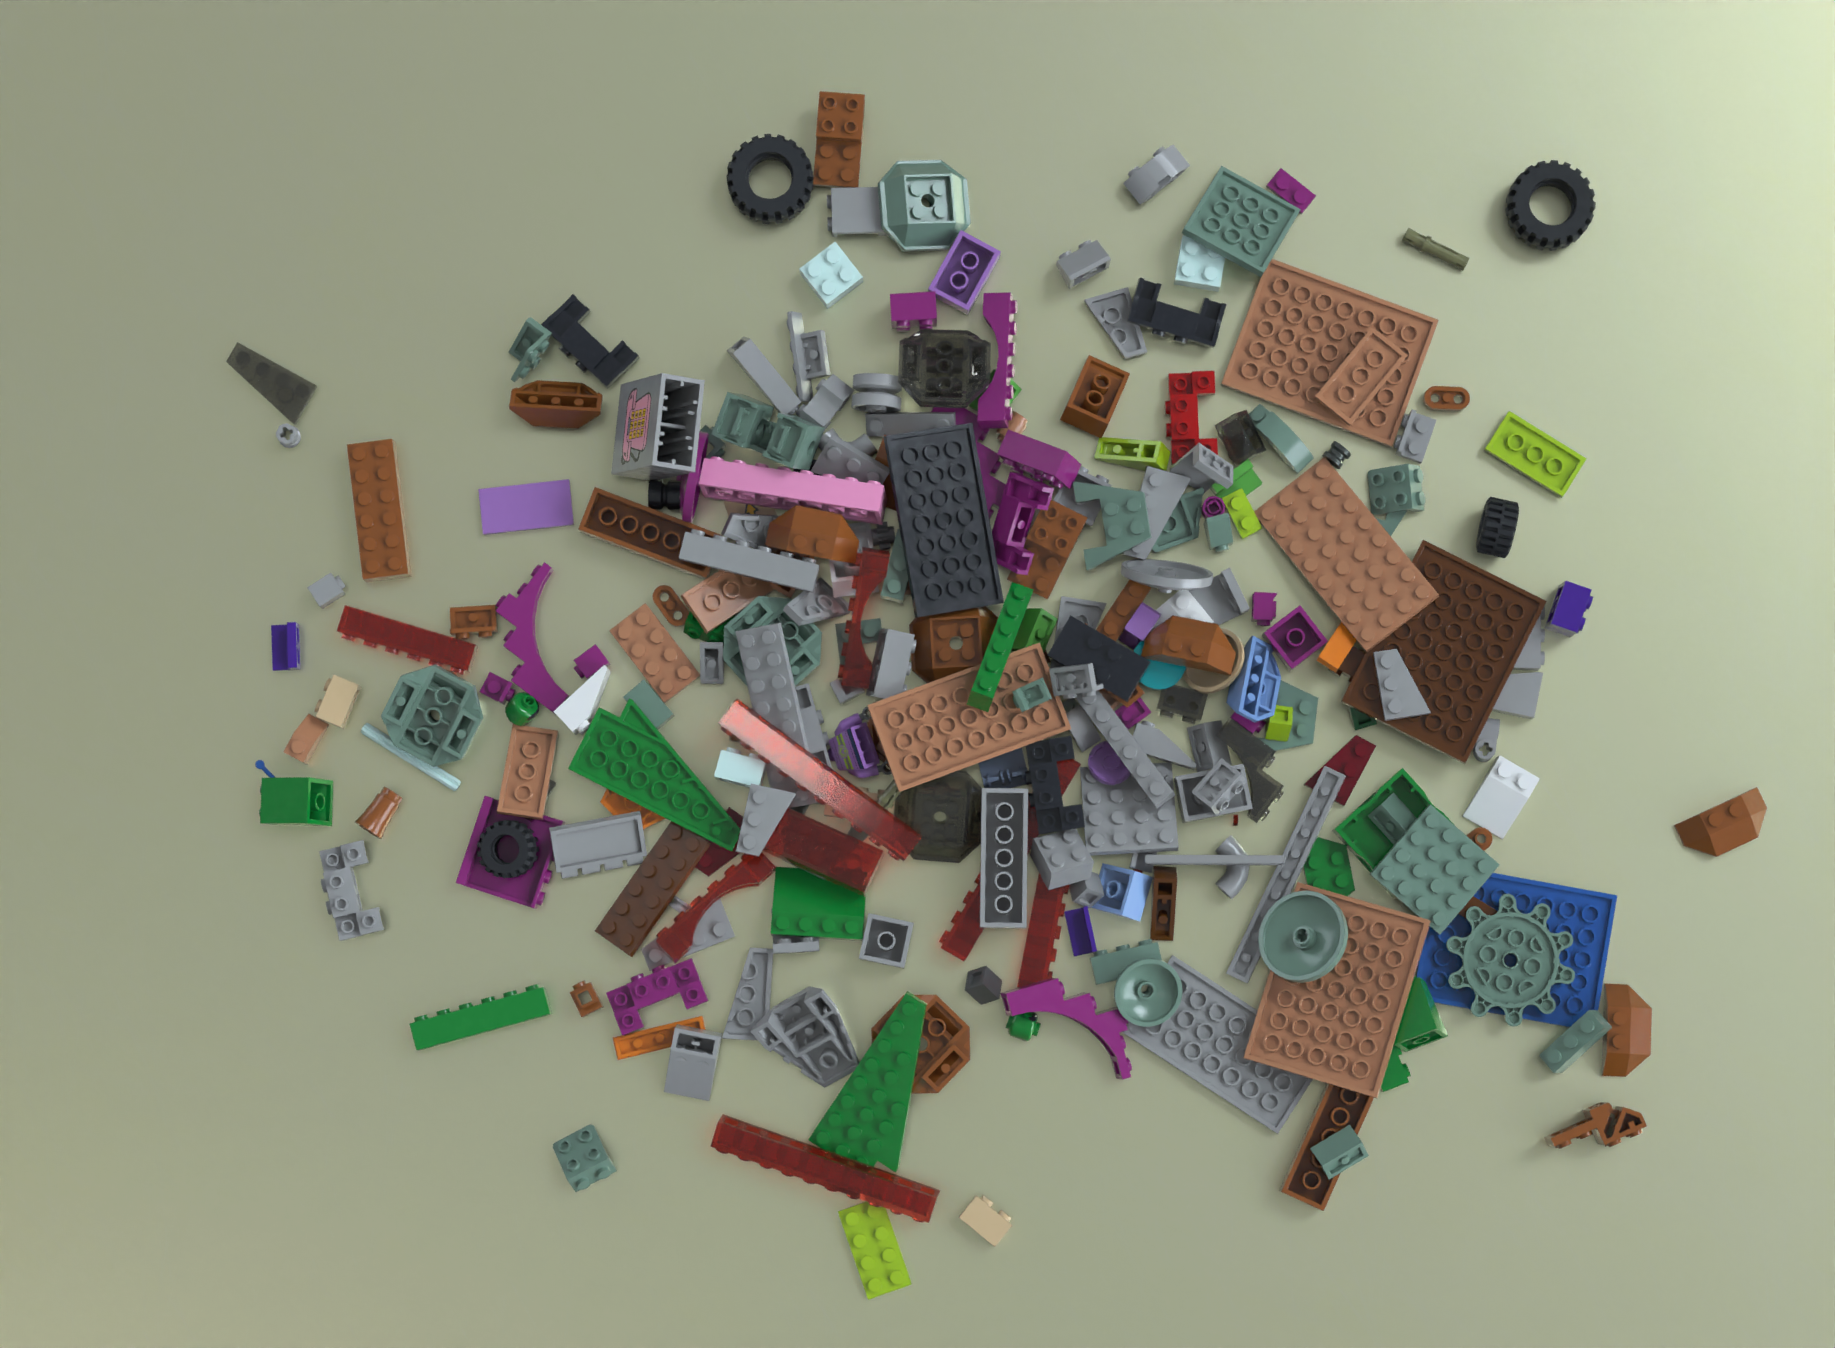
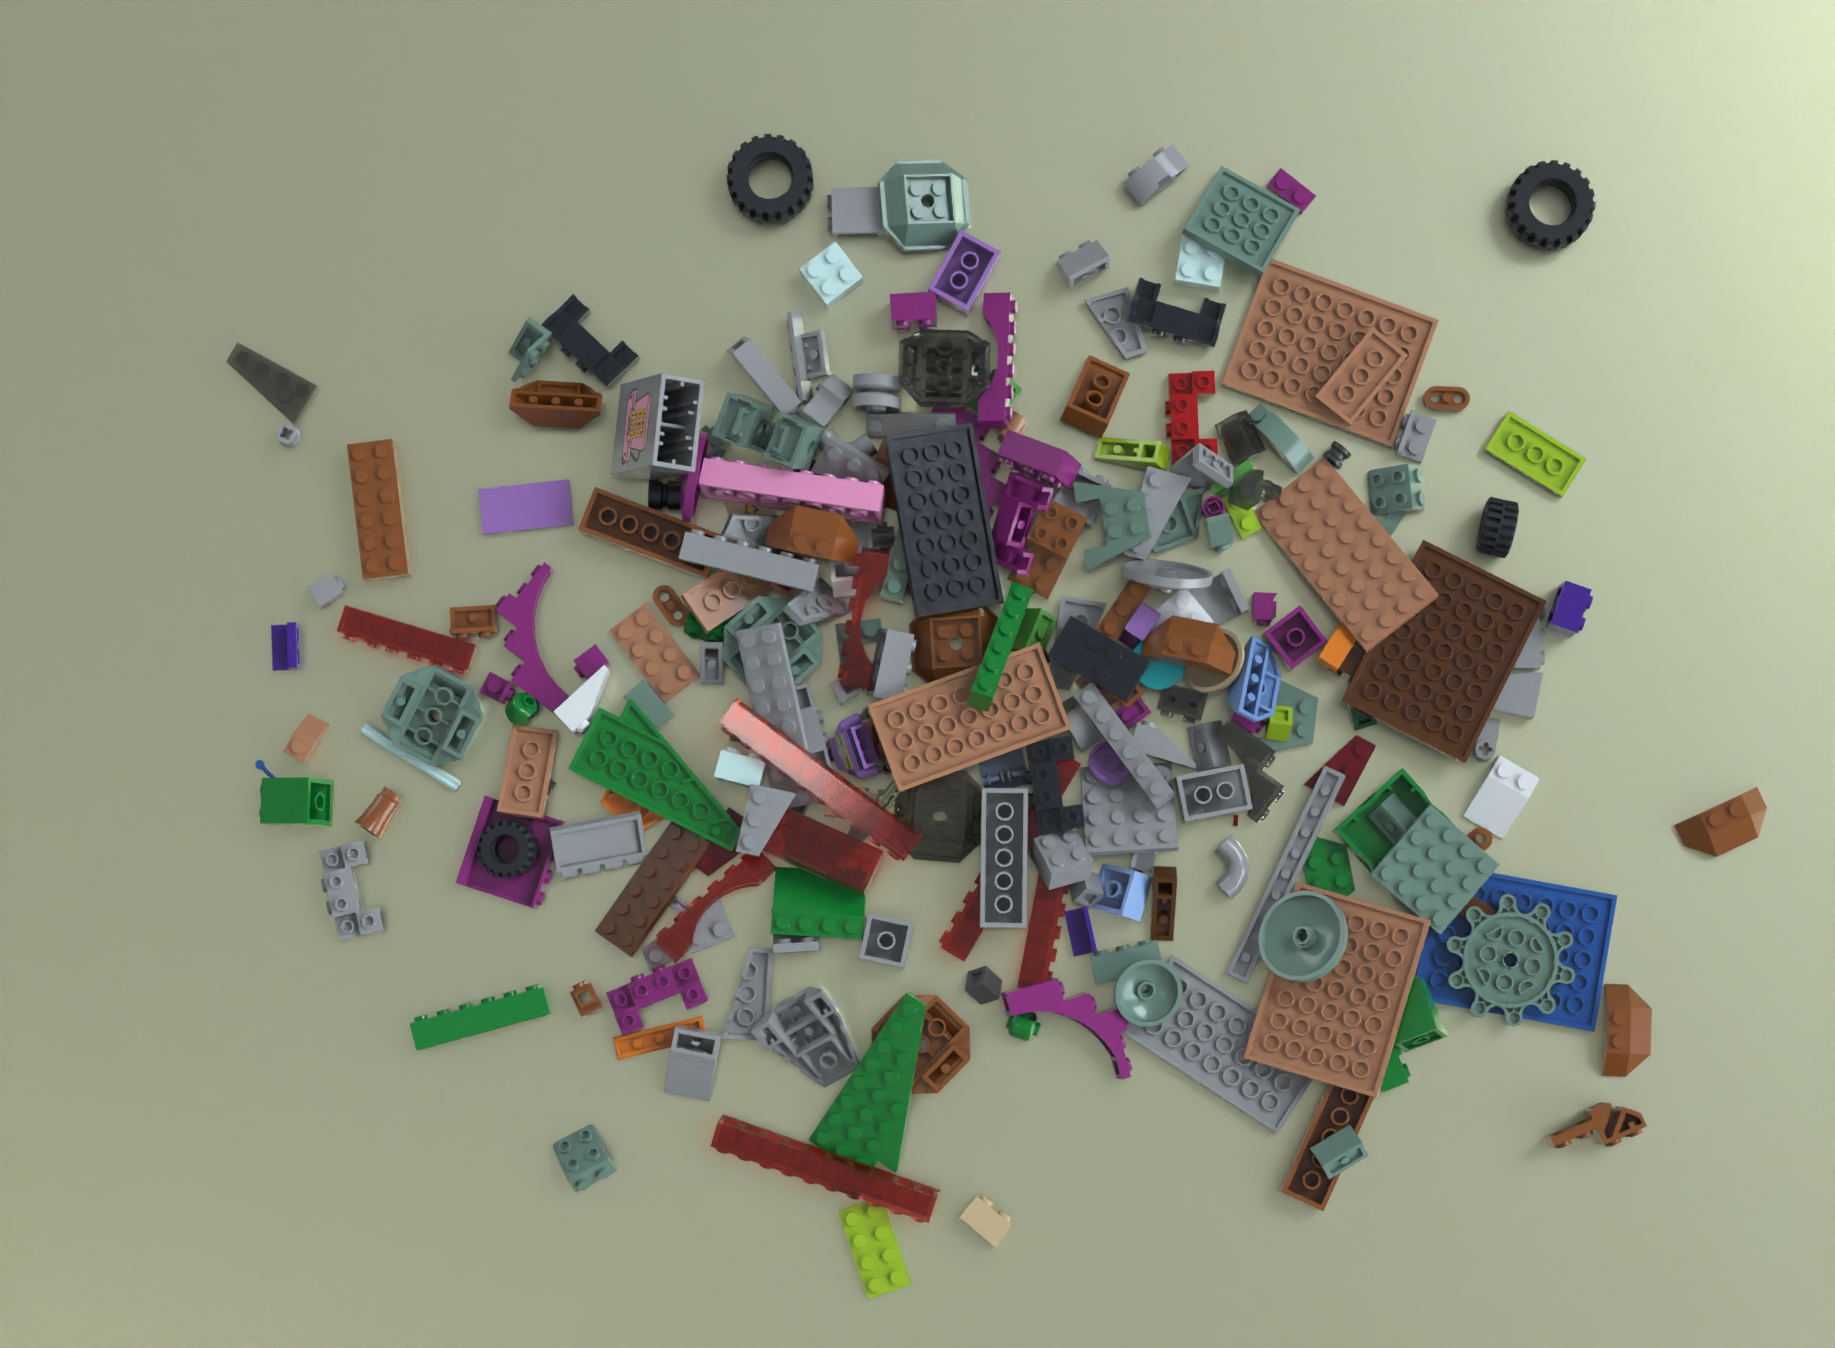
(337, 701): tan brick -> none
(839, 139): dark orange piece -> none
(1031, 695): sand green bracket -> none
(1074, 680): light grey bracket -> none
(1215, 859): light grey tile -> none
(1219, 786): light grey bracket -> none
(1252, 488): none -> clear smoke brick
(1397, 688): light grey wing -> none
(1436, 249): olive pin -> none
(1575, 1041): sand green brick -> none

